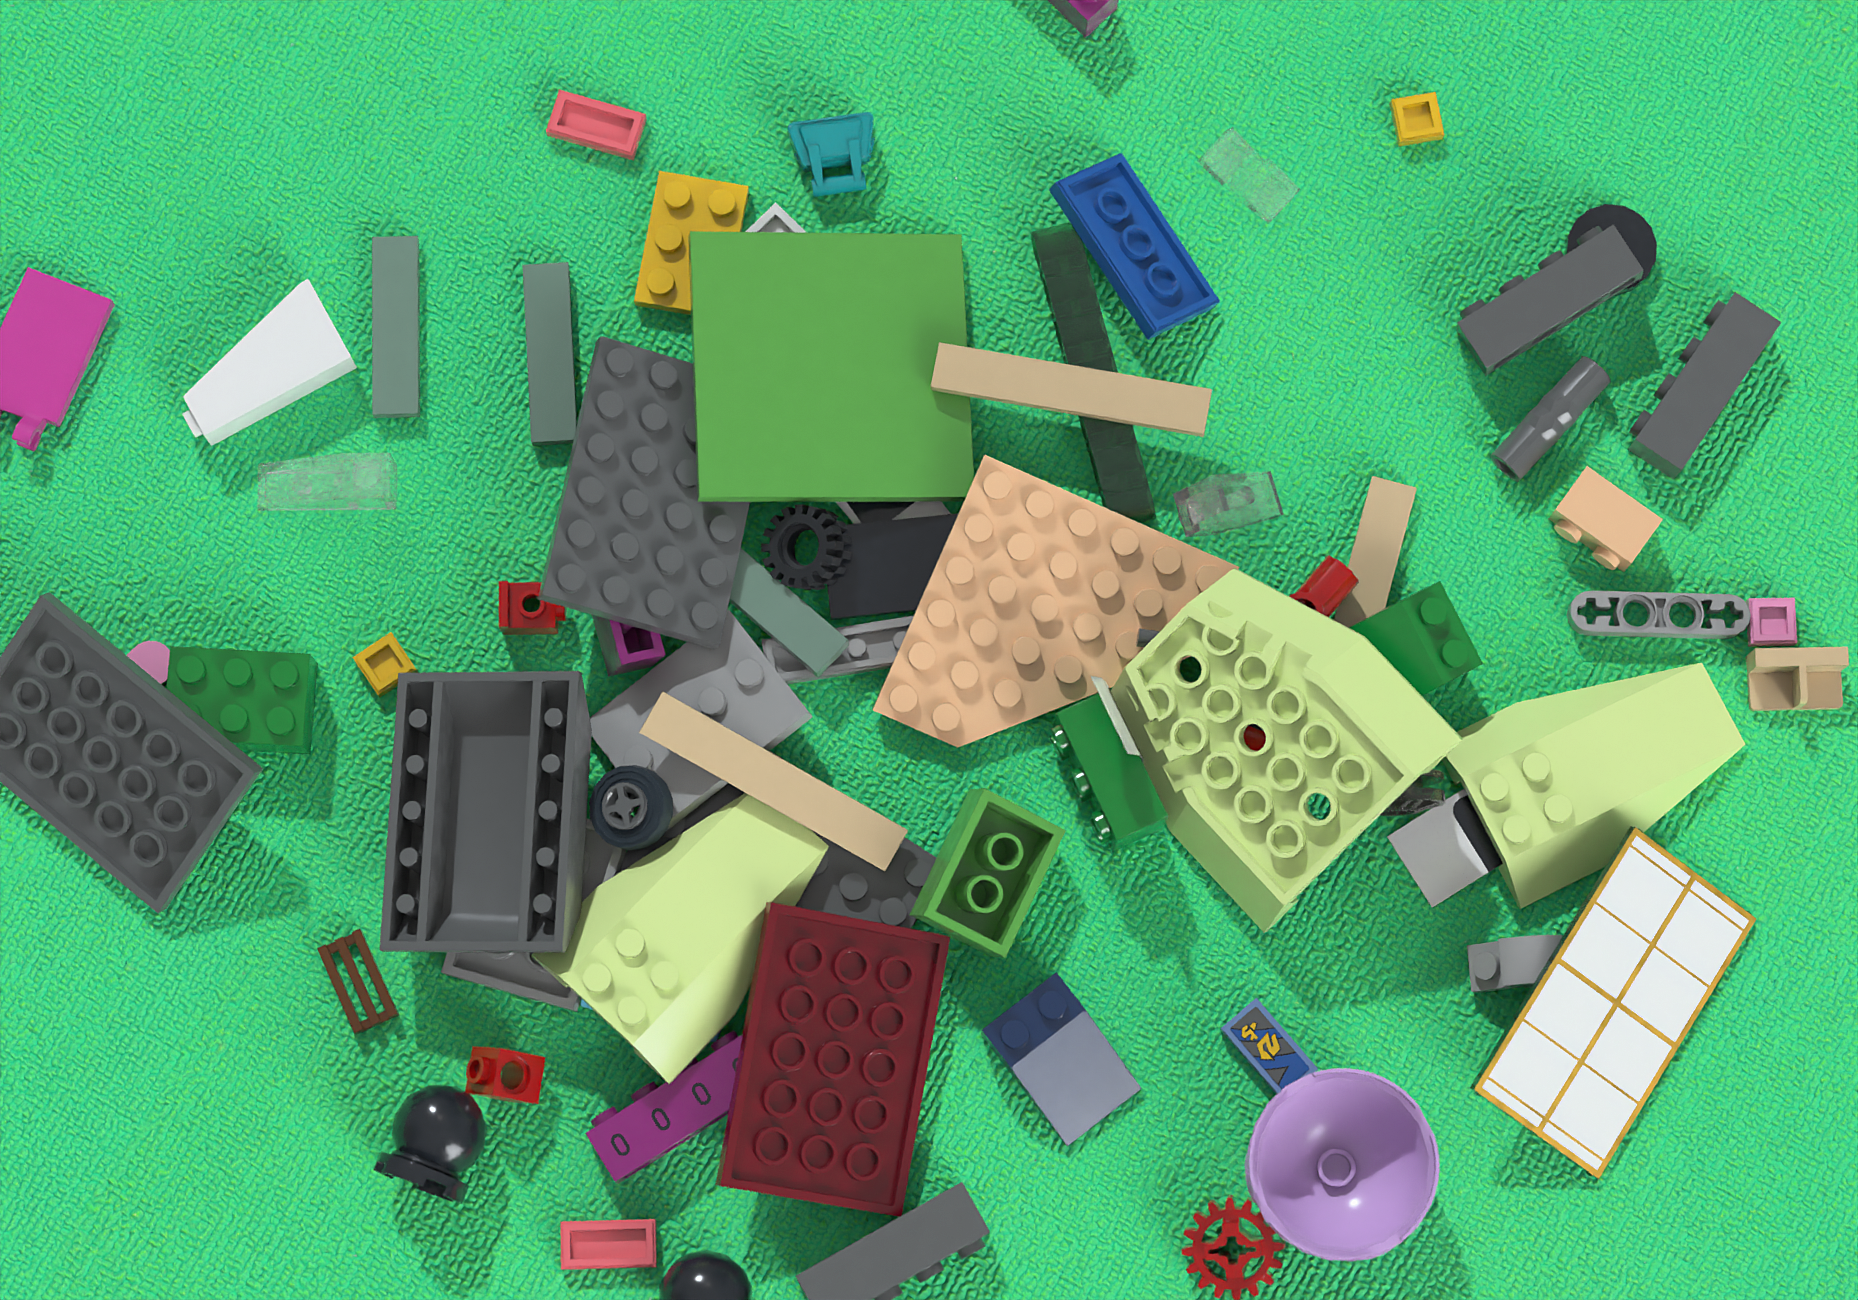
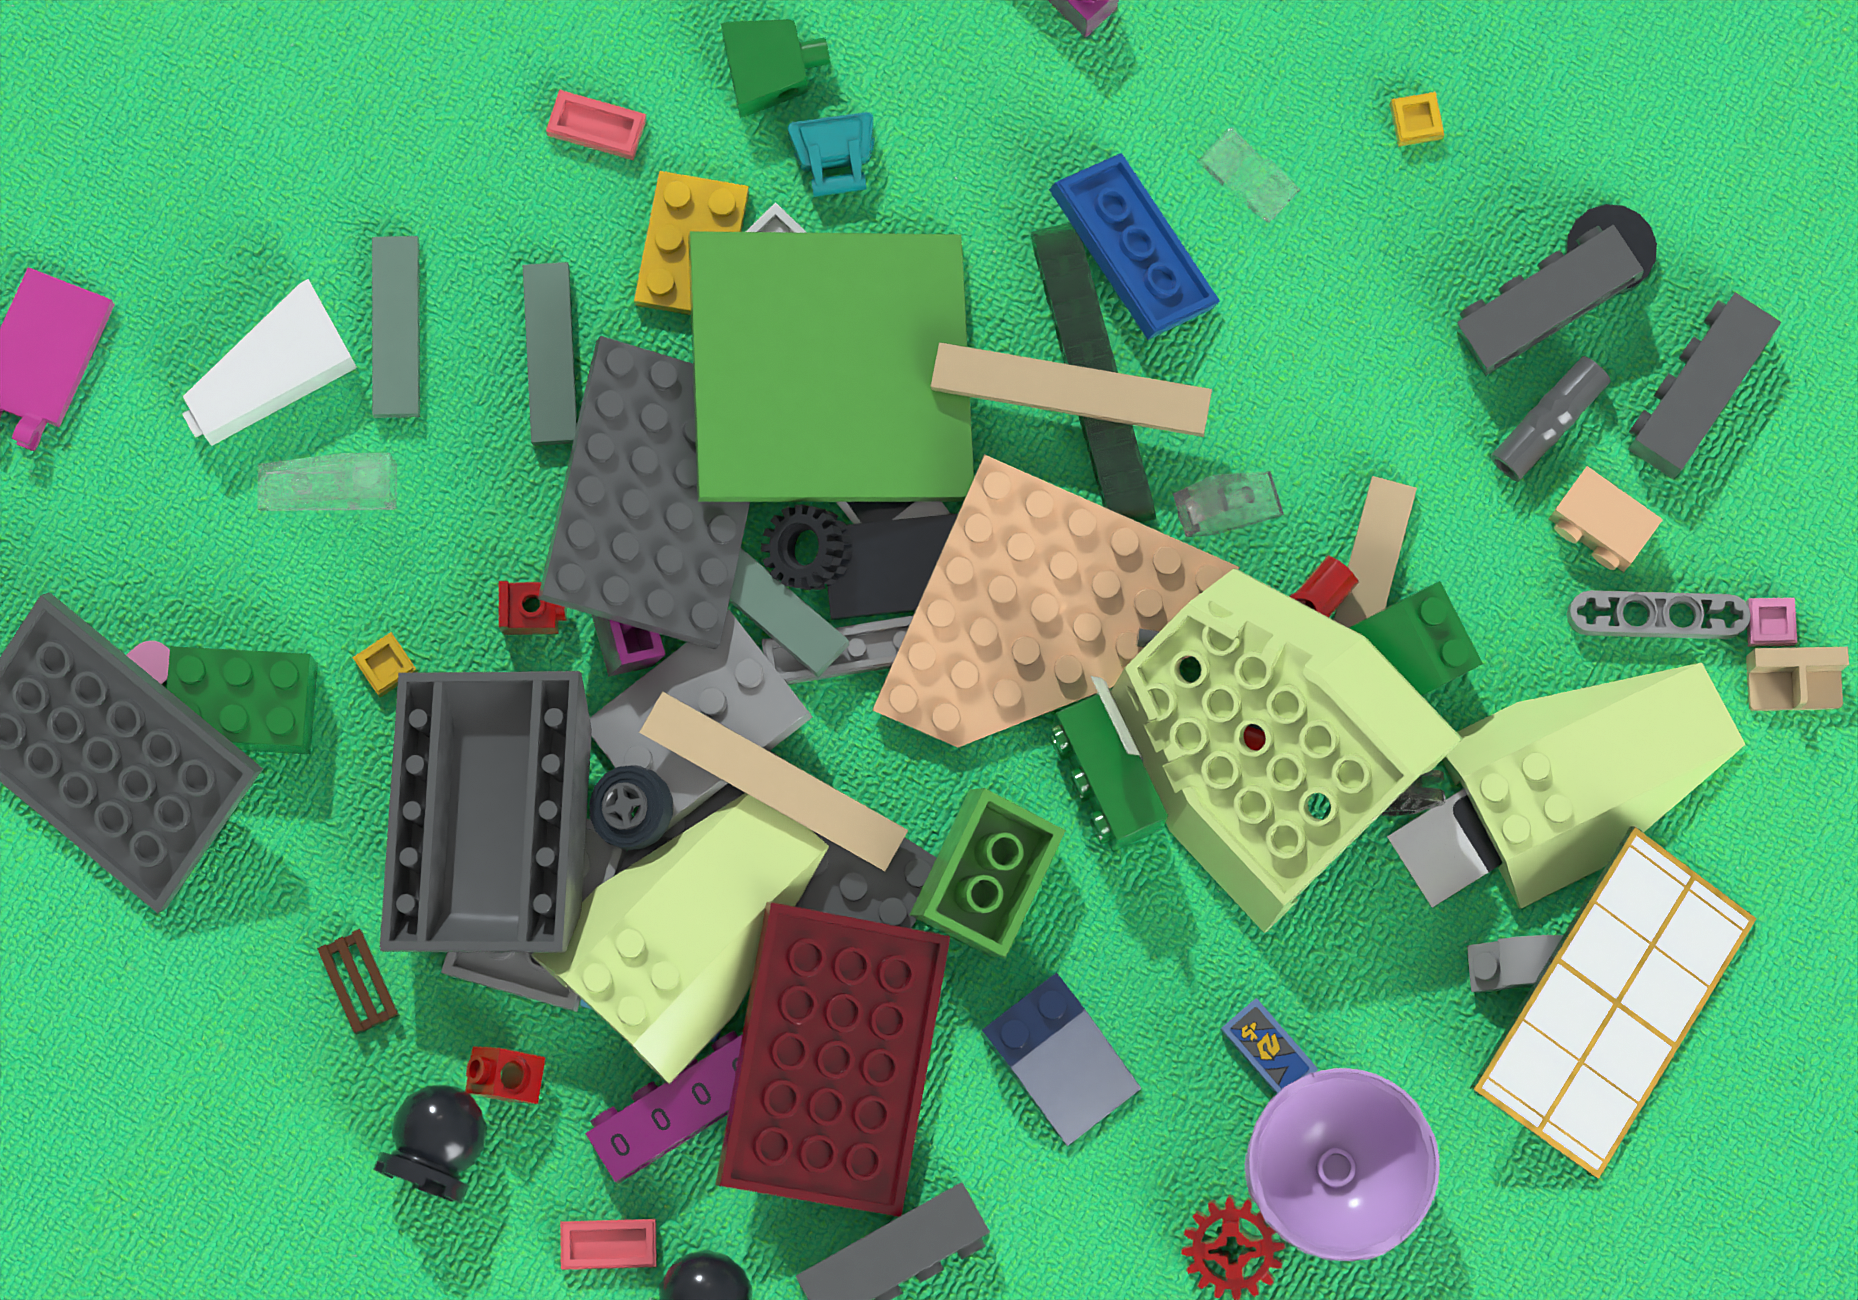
(769, 62): none -> green torso

